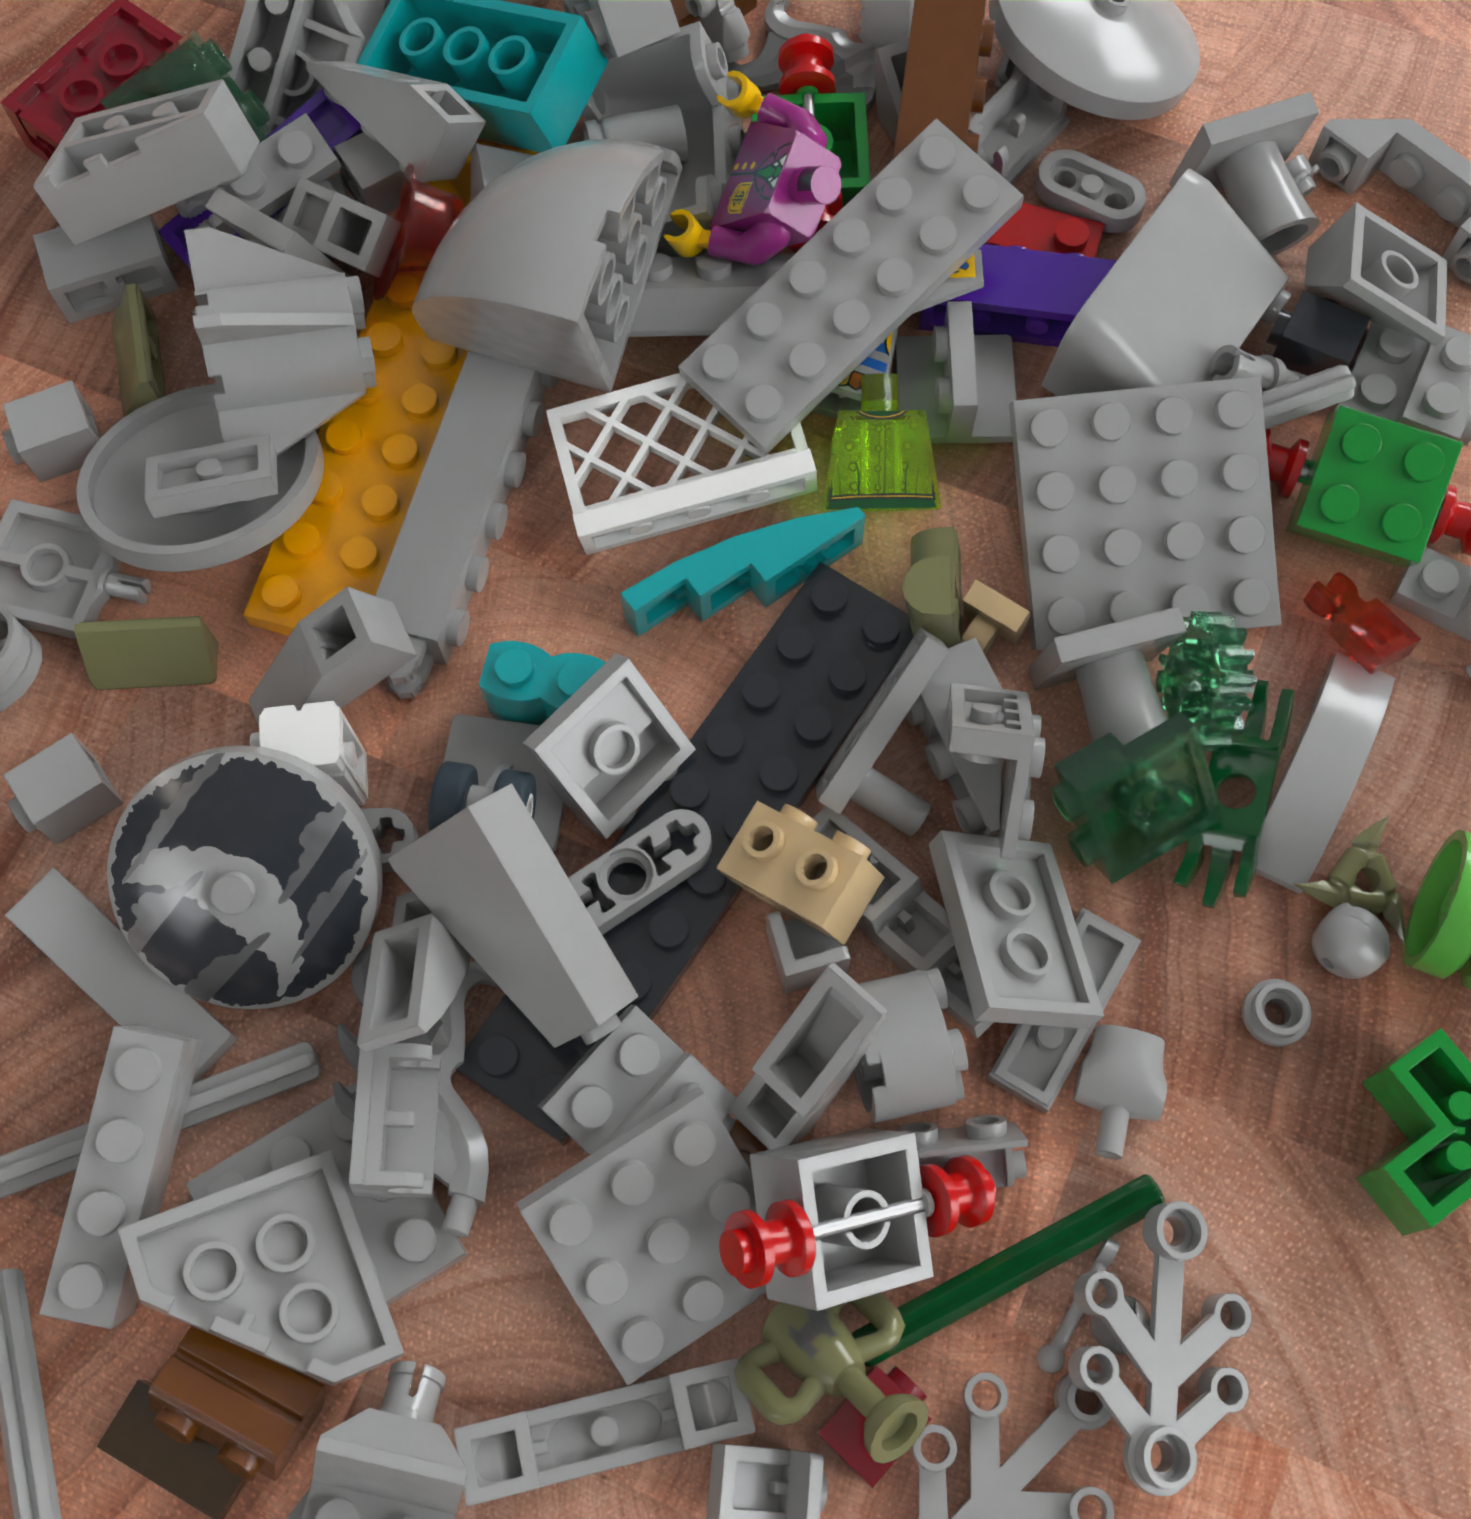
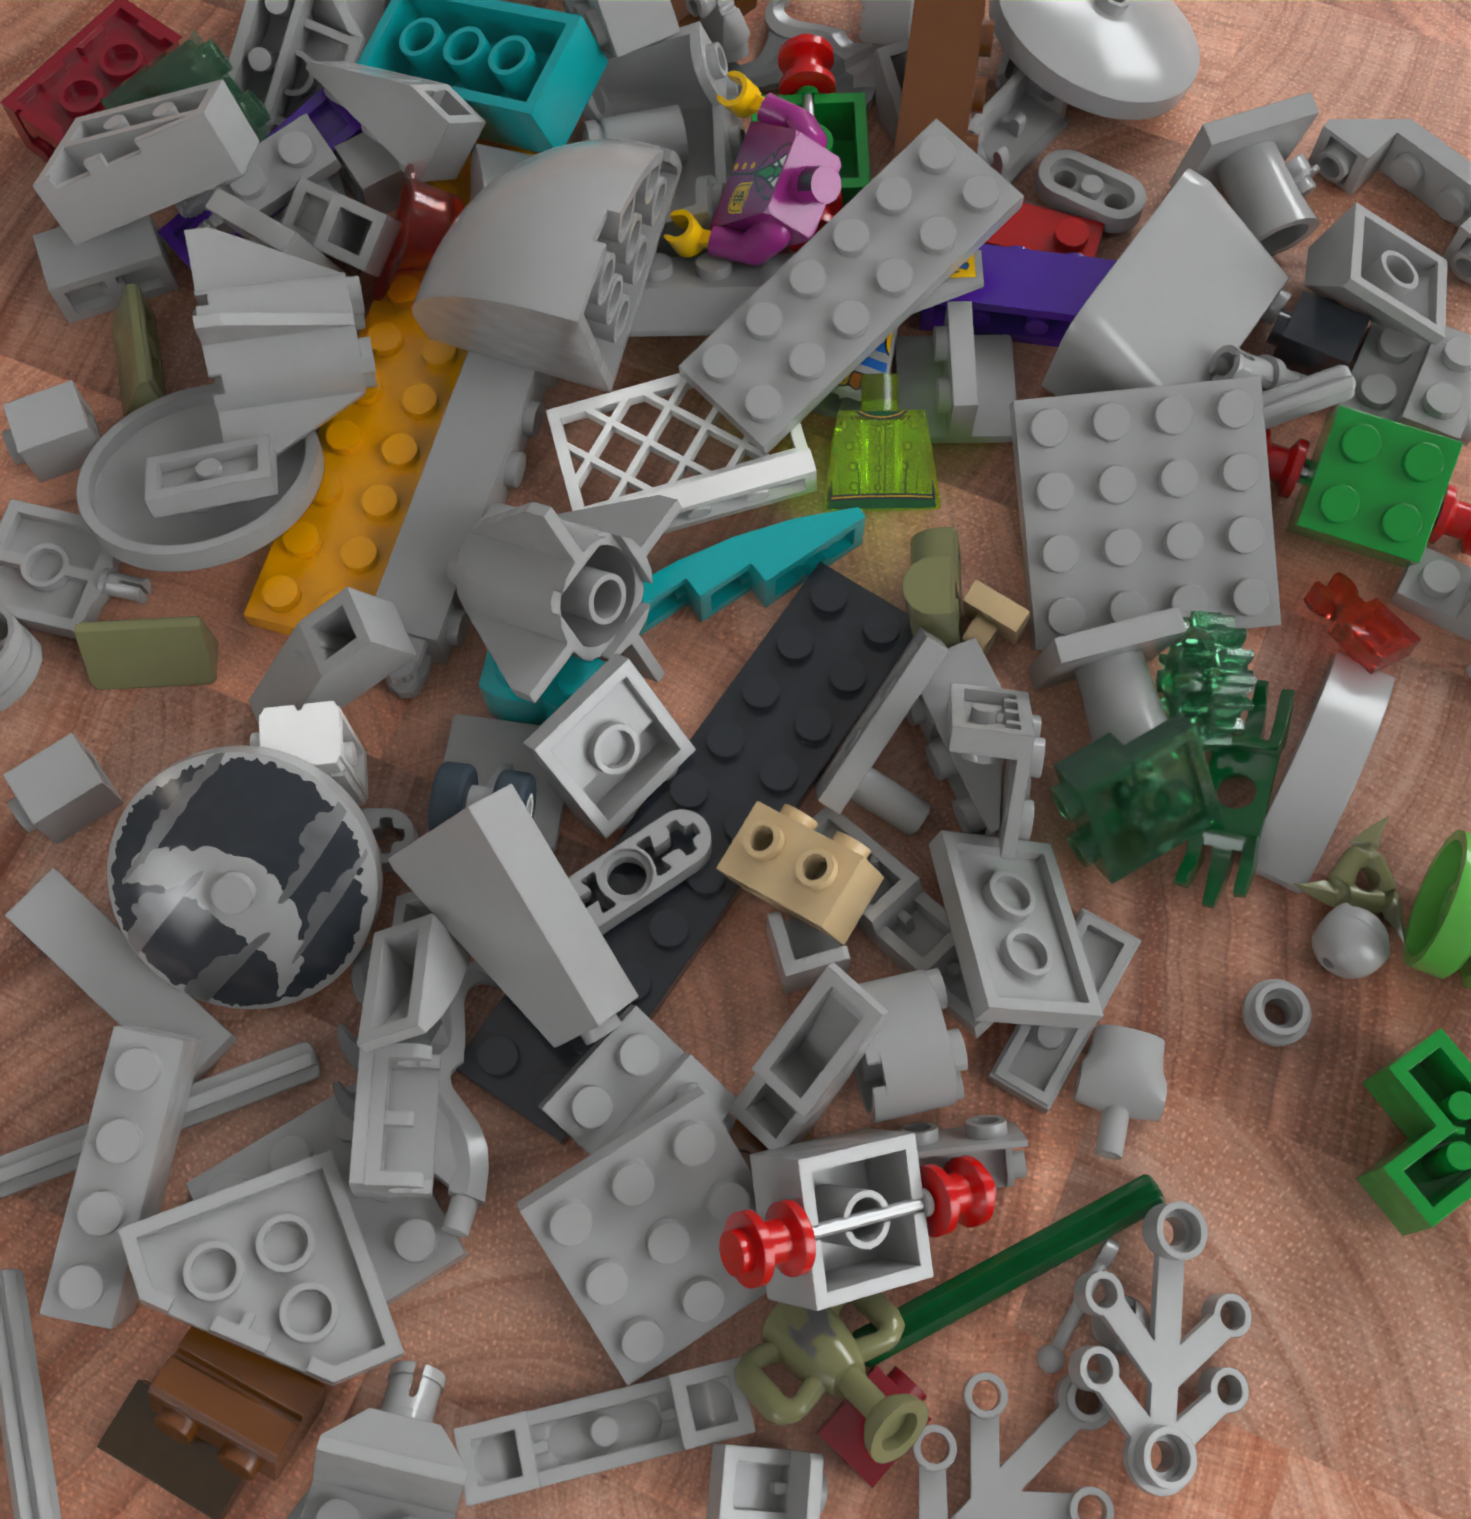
(560, 585): none -> light grey brick

